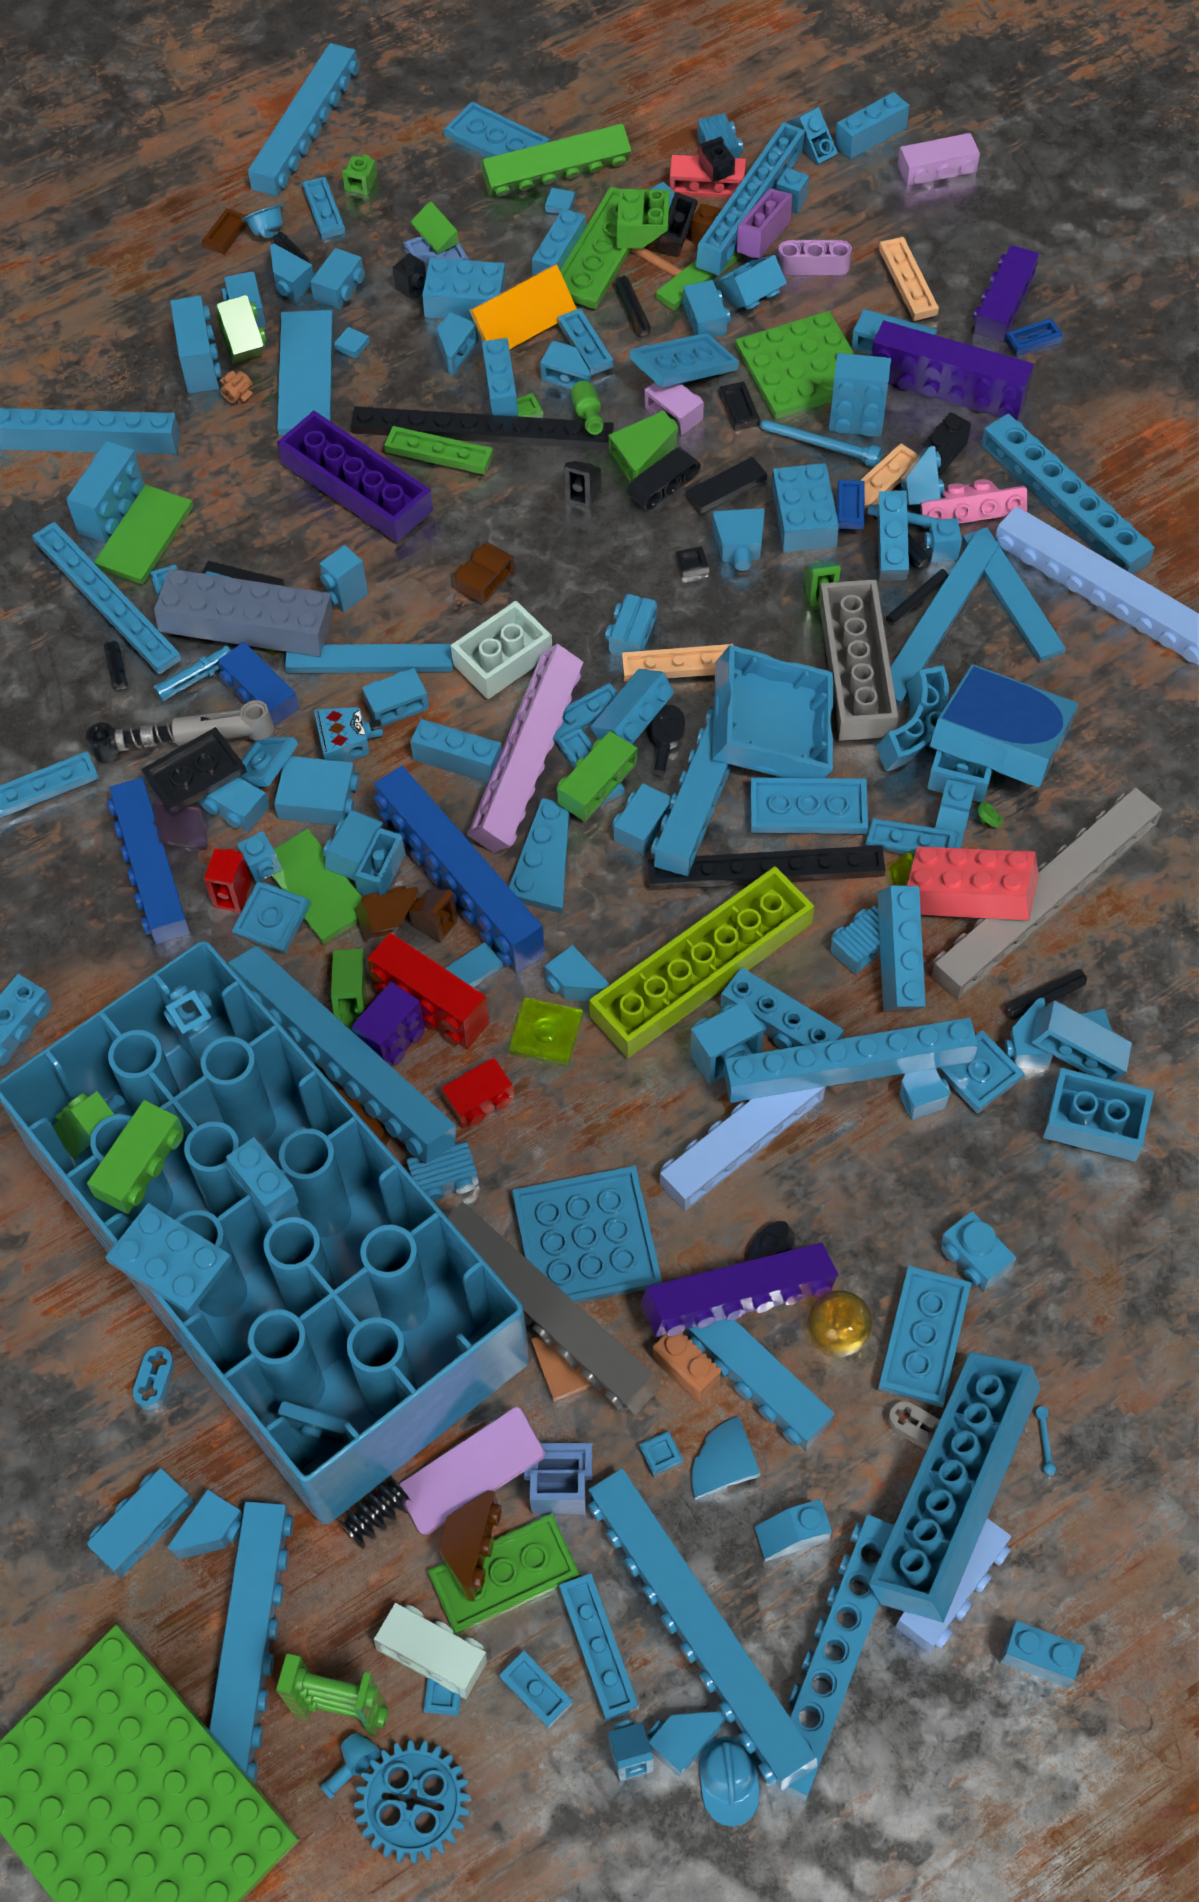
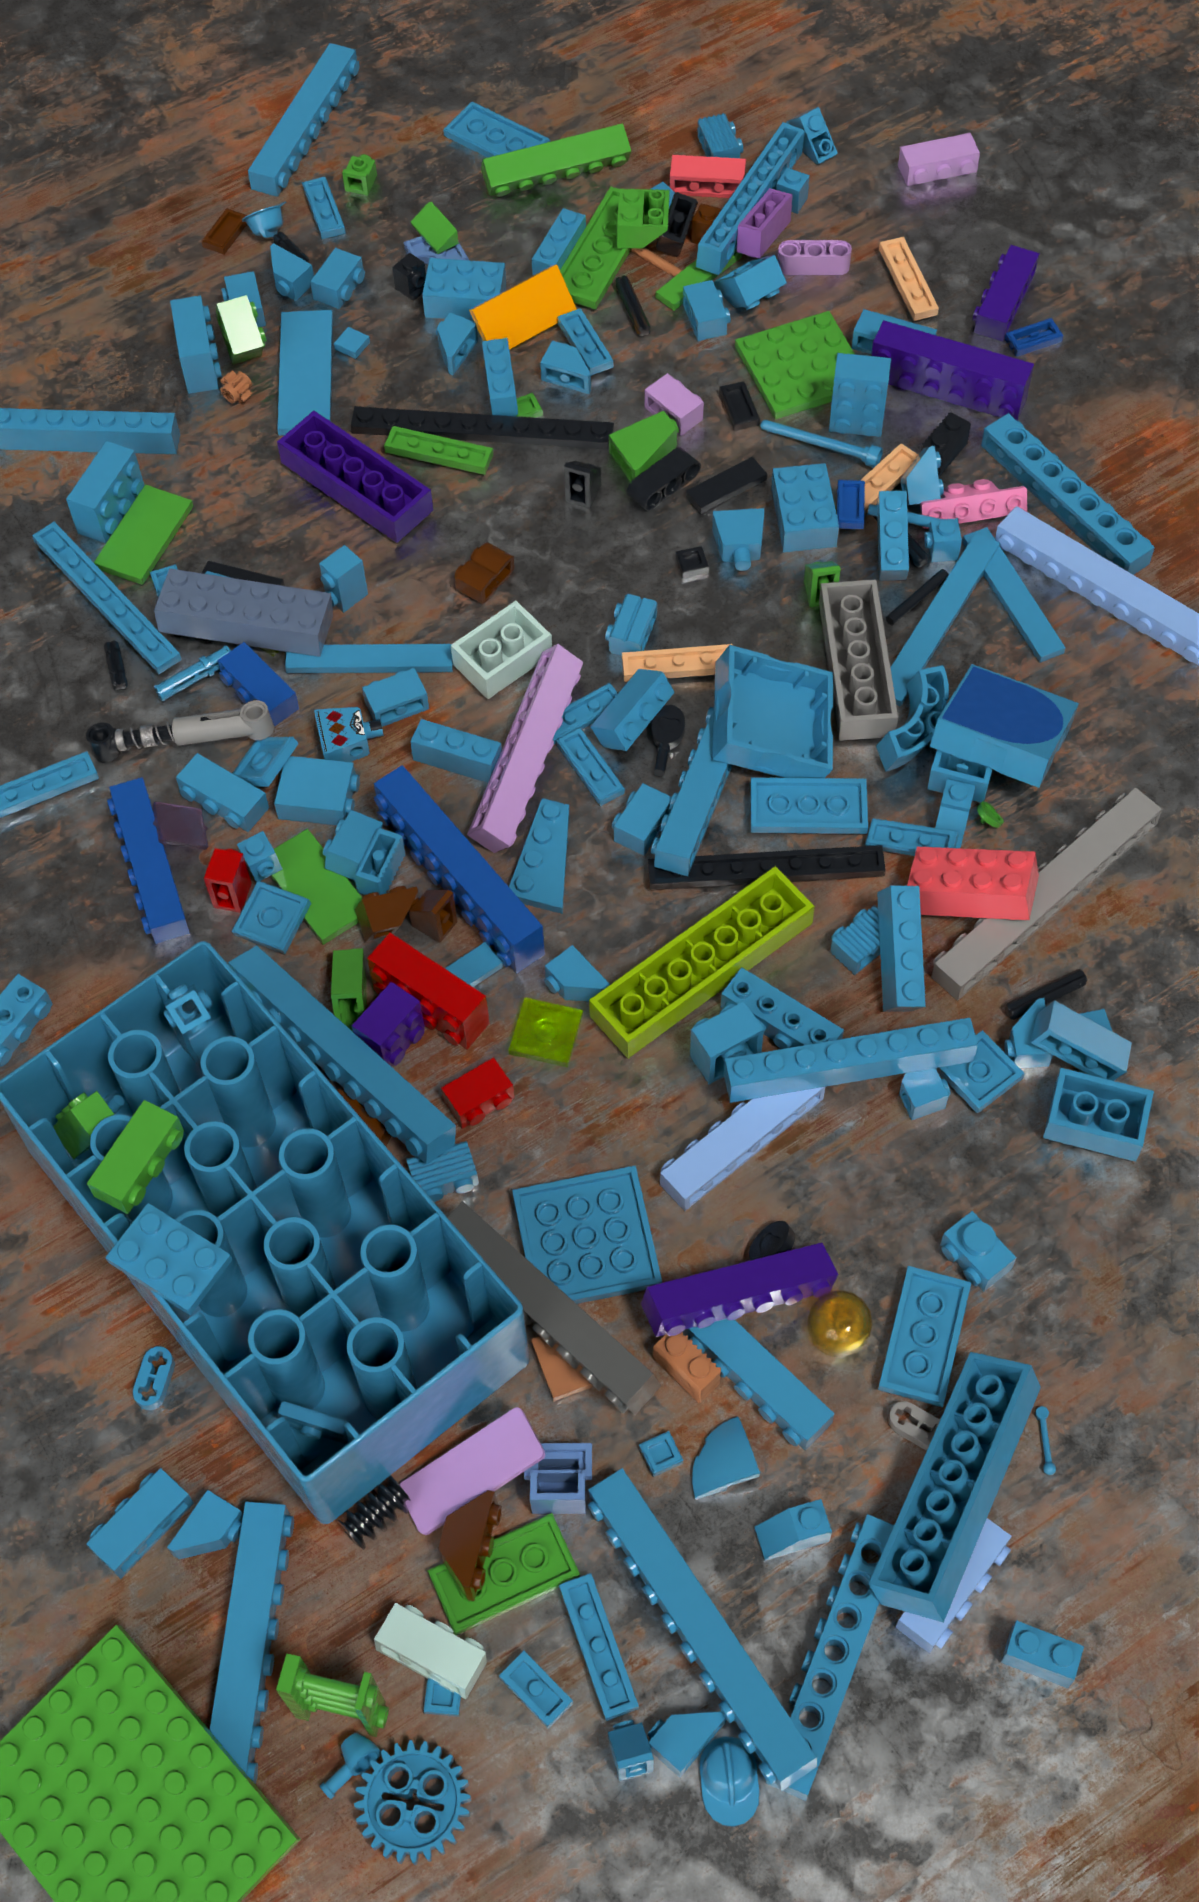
(194, 770): black plate -> none
(262, 1179): dark azure brick -> none
(558, 200): dark azure tile -> none
(587, 406): bright green piece -> none
(596, 775): bright green brick -> none
(683, 359): dark azure plate -> none
(716, 159): black brick -> none
(871, 125): dark azure brick -> none
(901, 870): clear neon green tile -> none

